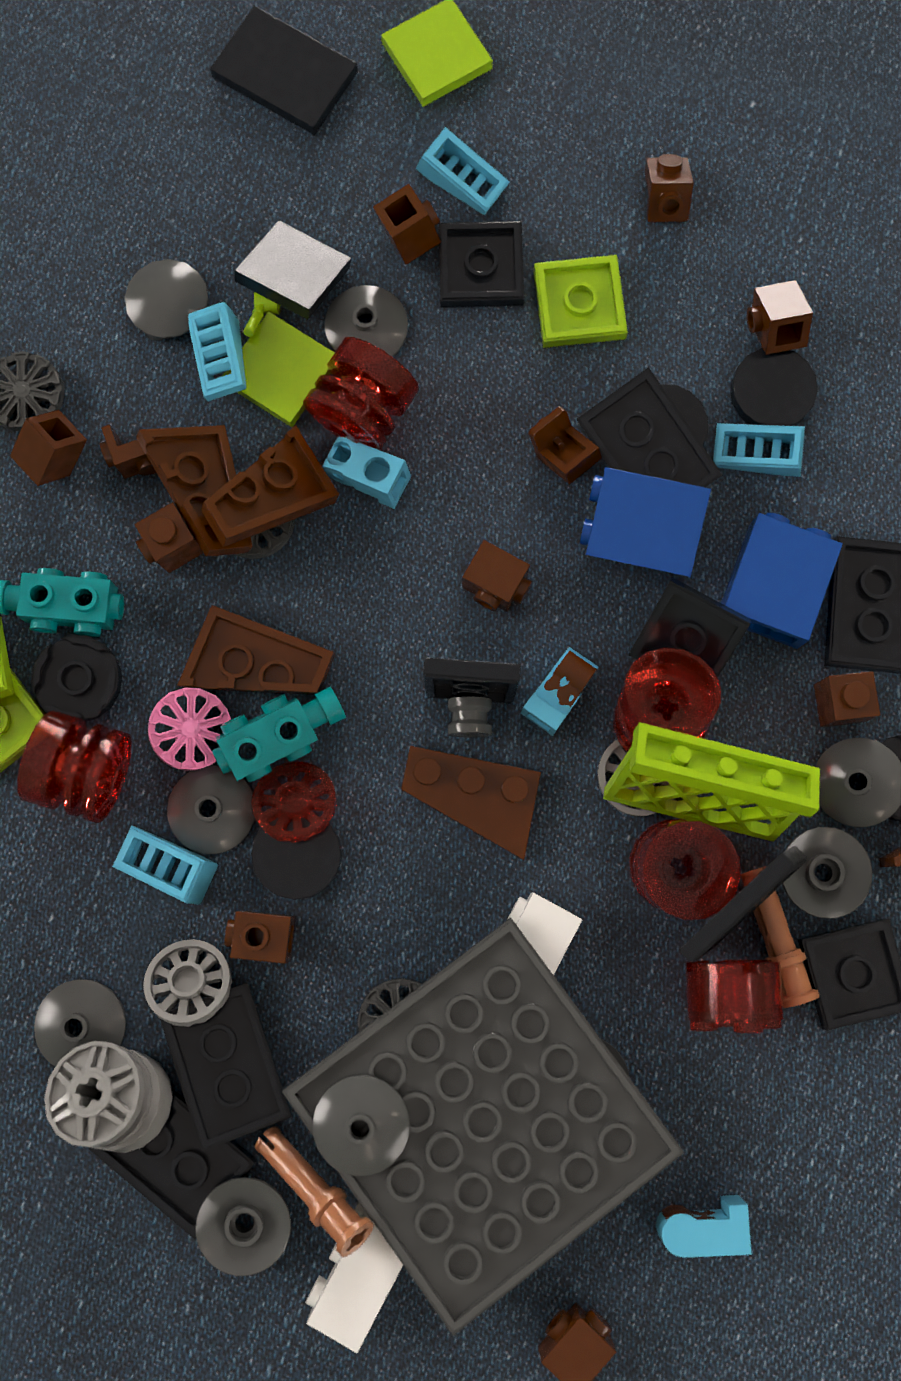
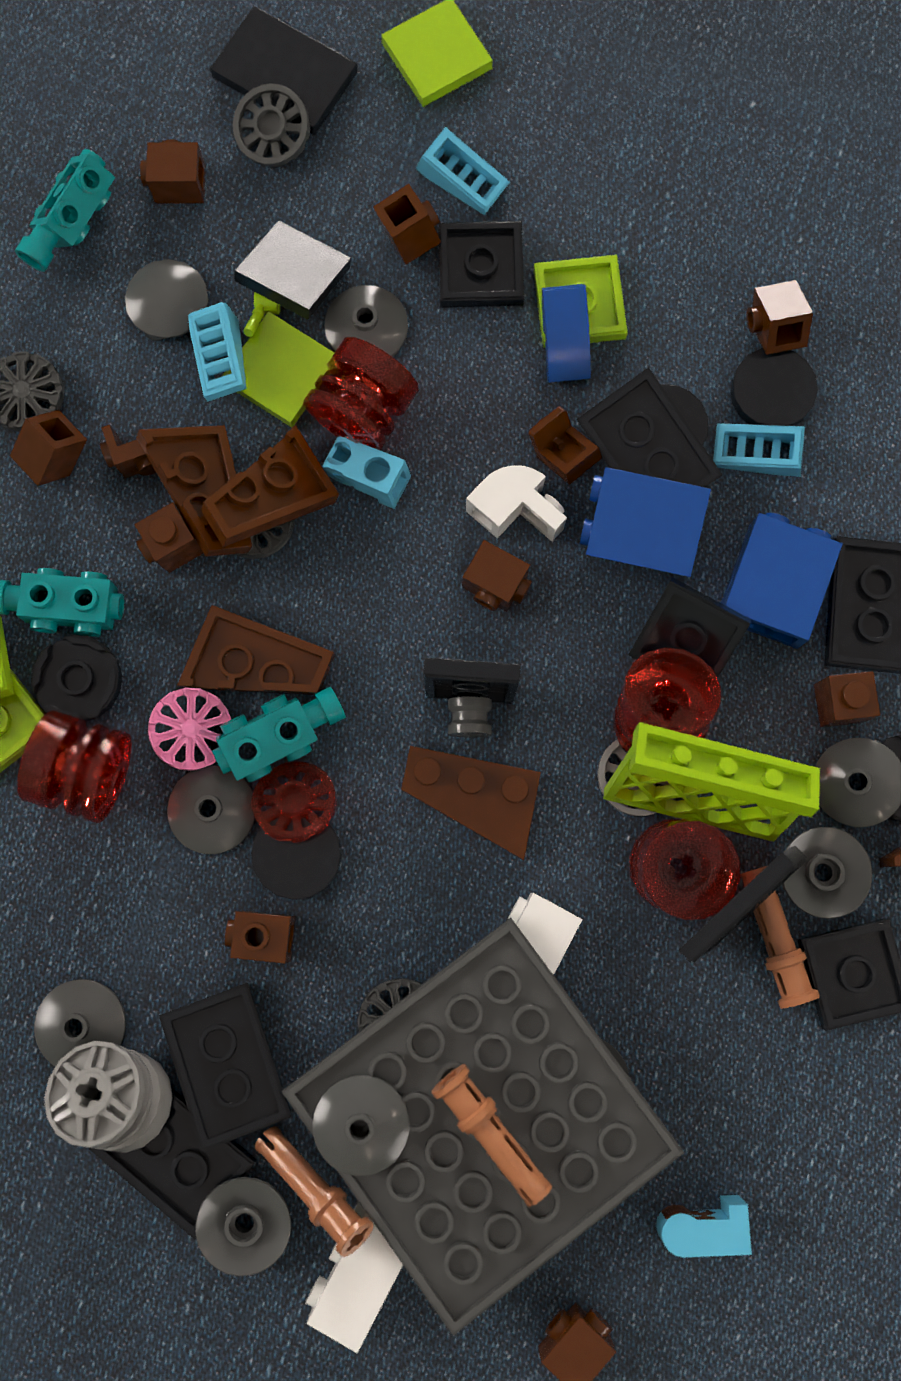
(69, 207): none -> teal brick
(174, 172): none -> reddish brown brick
(187, 982): light grey wheel -> none
(190, 878): medium azure slope -> none
(271, 125): none -> dark grey wheel
(478, 1118): none -> nougat pin
(511, 493): none -> white brick
(559, 691): leg -> none
(566, 333): none -> blue slope
(668, 188): reddish brown bracket -> none
(734, 995): clear red brick -> none

